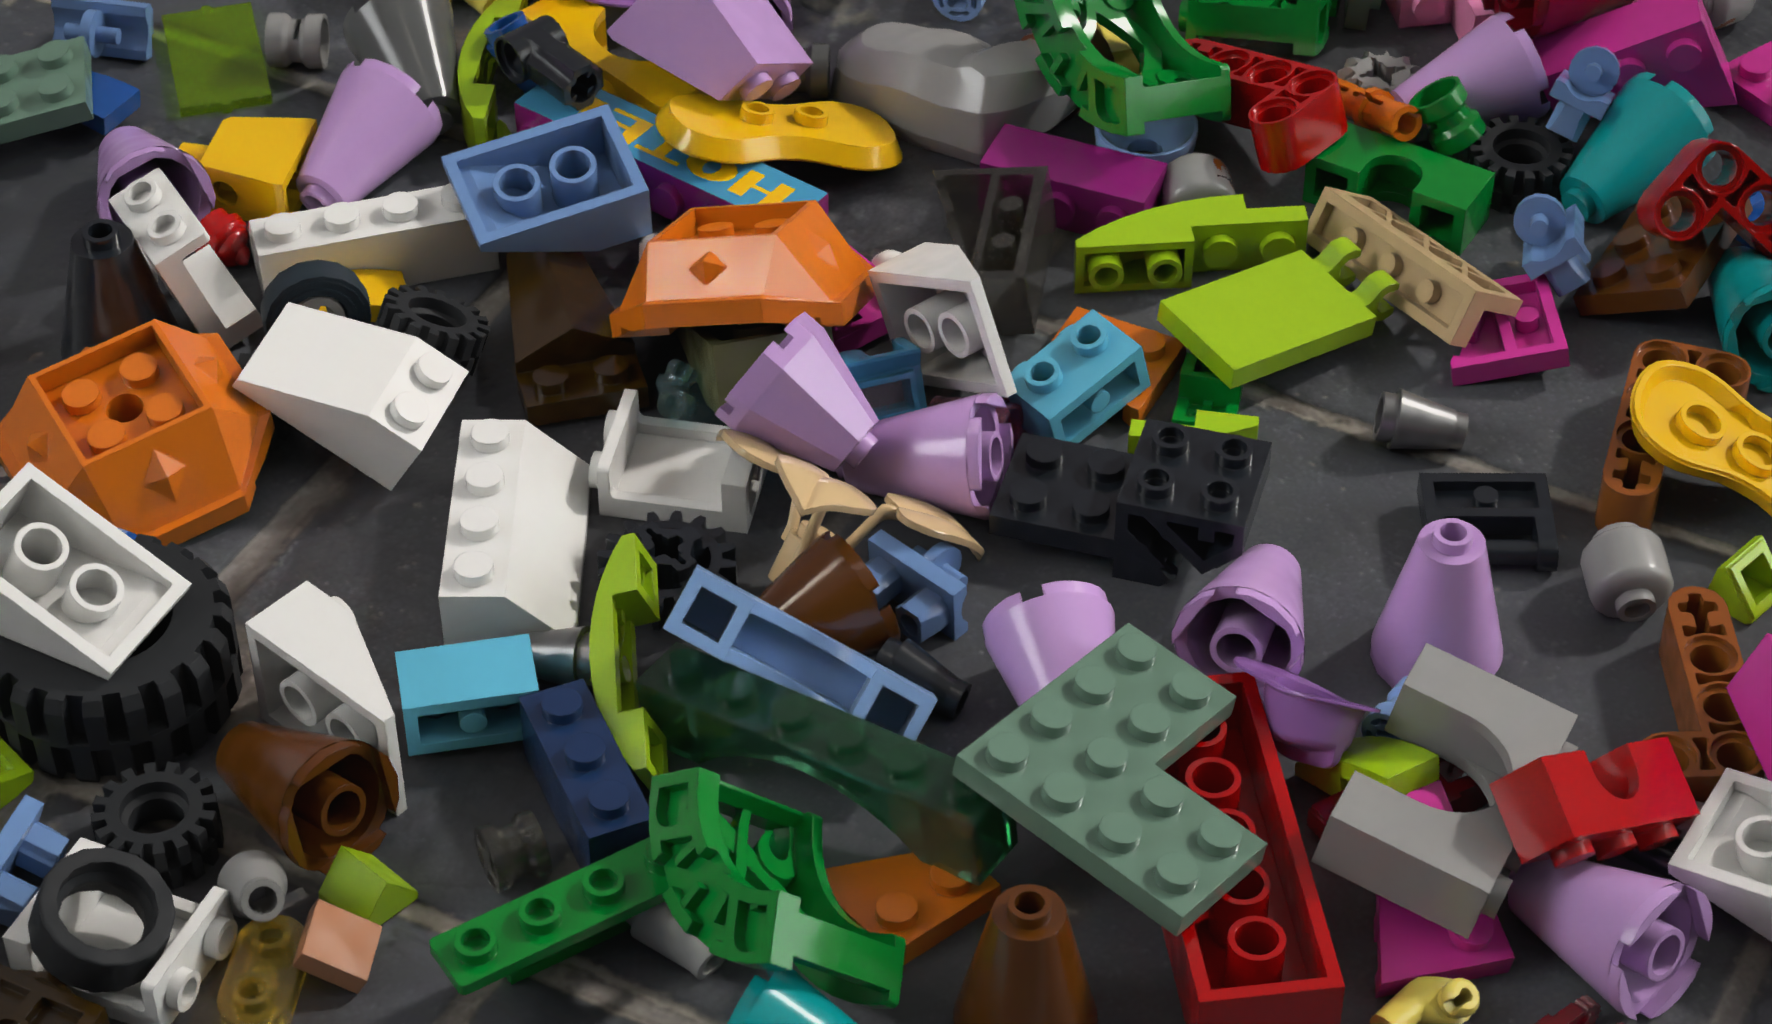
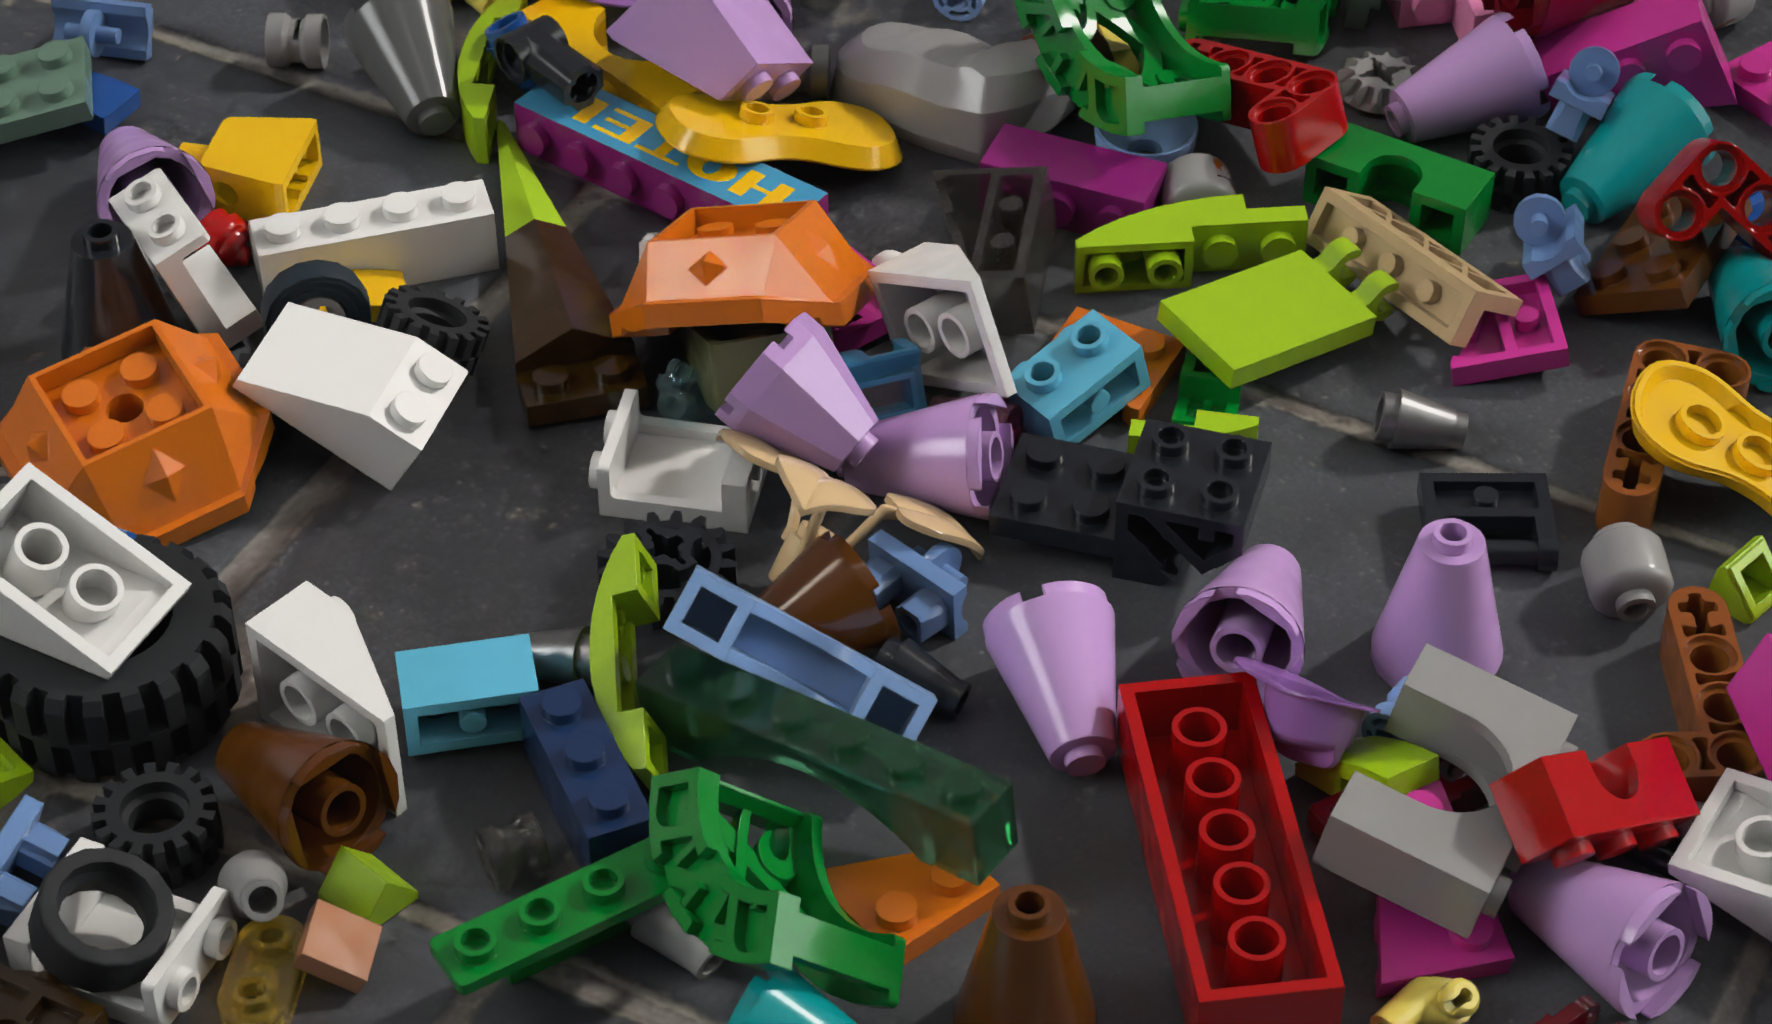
(216, 59): clear neon green piece -> none
(366, 134): lavender cone -> none
(513, 534): white slope -> none
(553, 187): medium blue slope -> none
(1090, 778): sand green plate -> none
(1379, 111): orange pin -> none
(1447, 116): green wheel -> none

